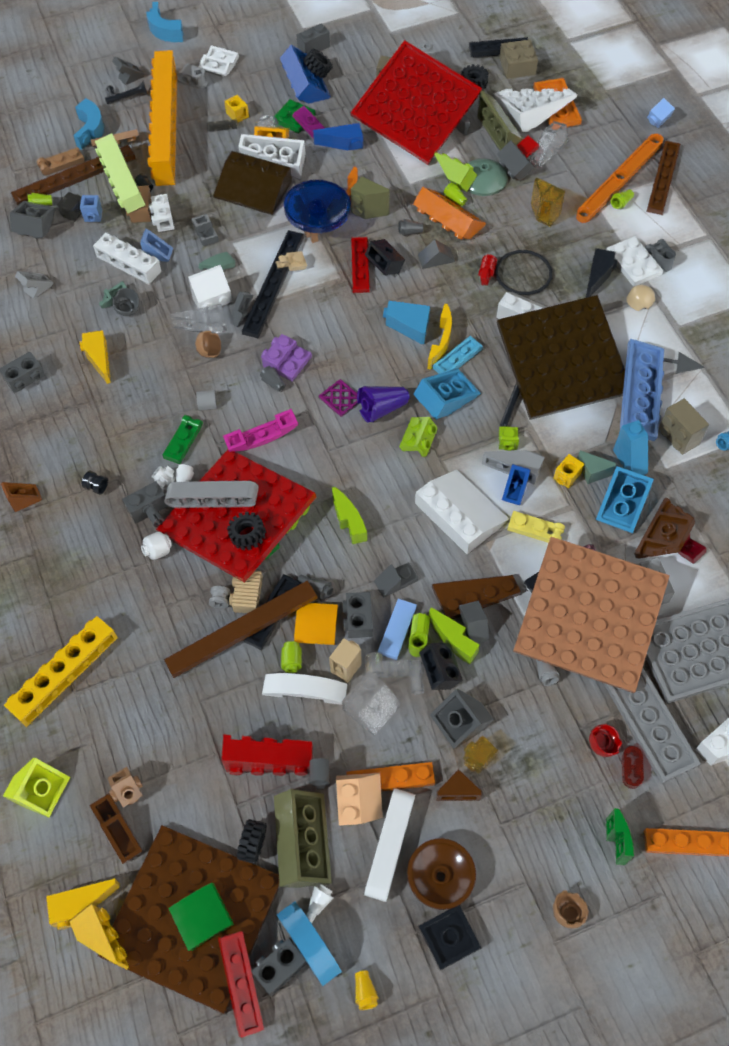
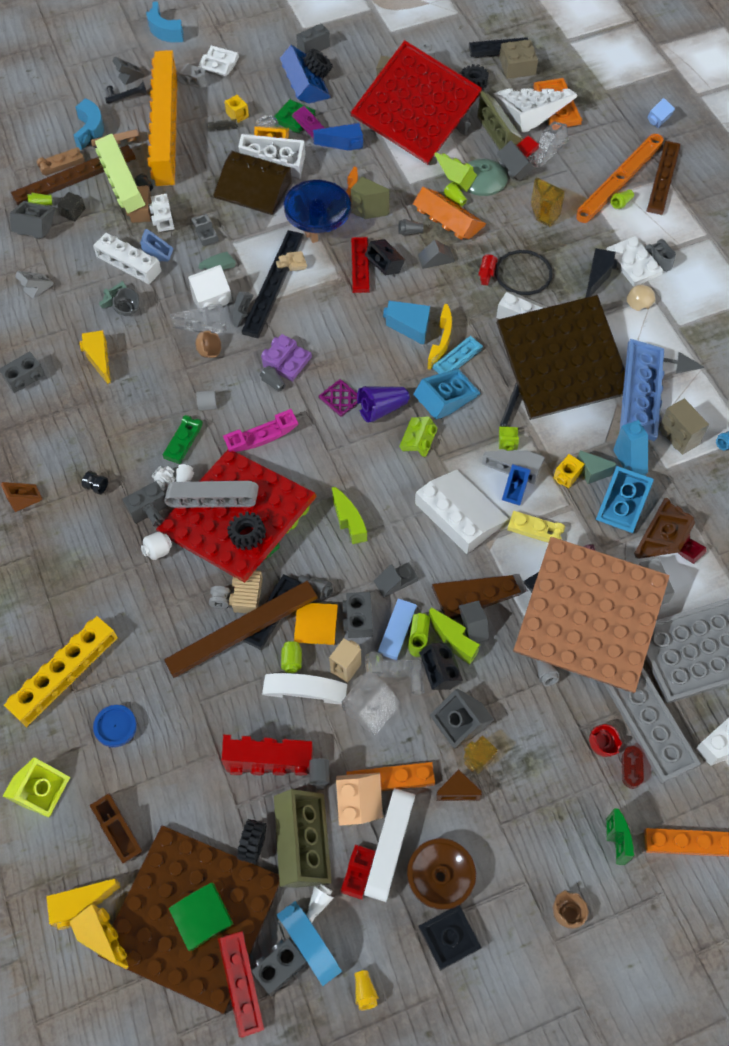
(91, 208): medium blue brick -> none
(105, 724): none -> blue piece
(125, 787): medium nougat brick -> none
(358, 872): none -> red slope

